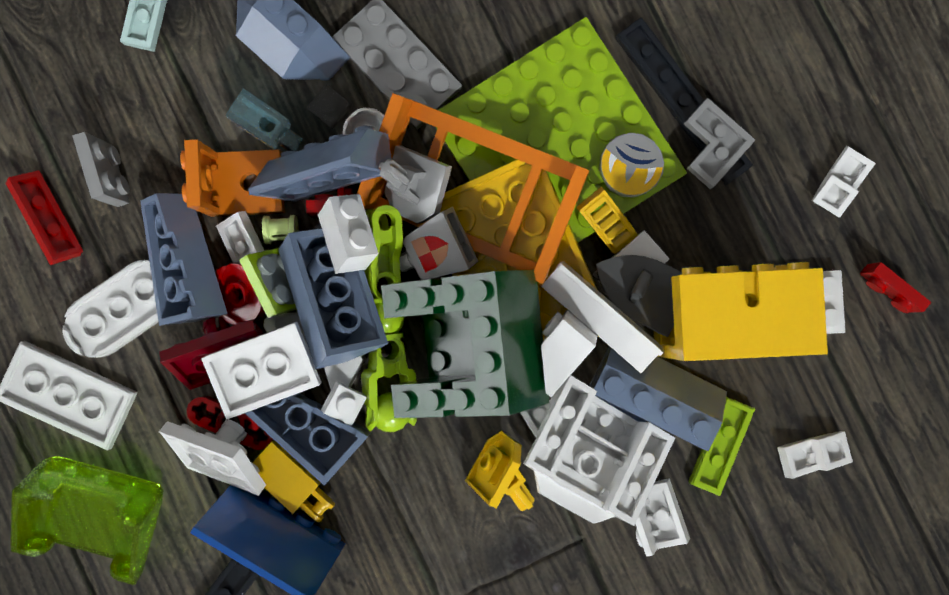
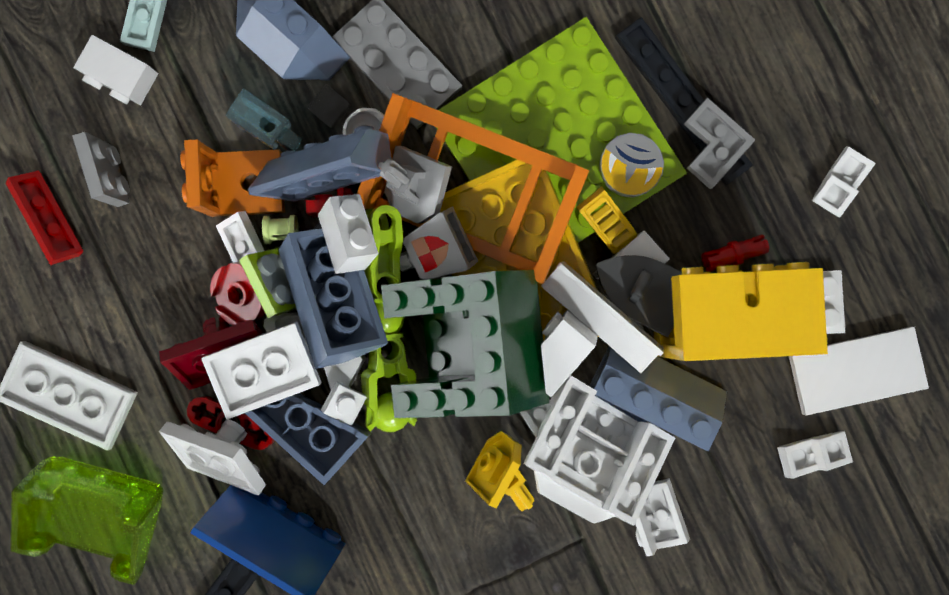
(112, 312): white tile -> none
(116, 70): none -> white brick
(179, 262): sand blue wedge -> none
(291, 482): yellow brick -> none
(714, 466): lime tile -> none
(735, 253): none -> red pin
(859, 371): none -> white tile
(903, 295): red plate -> none

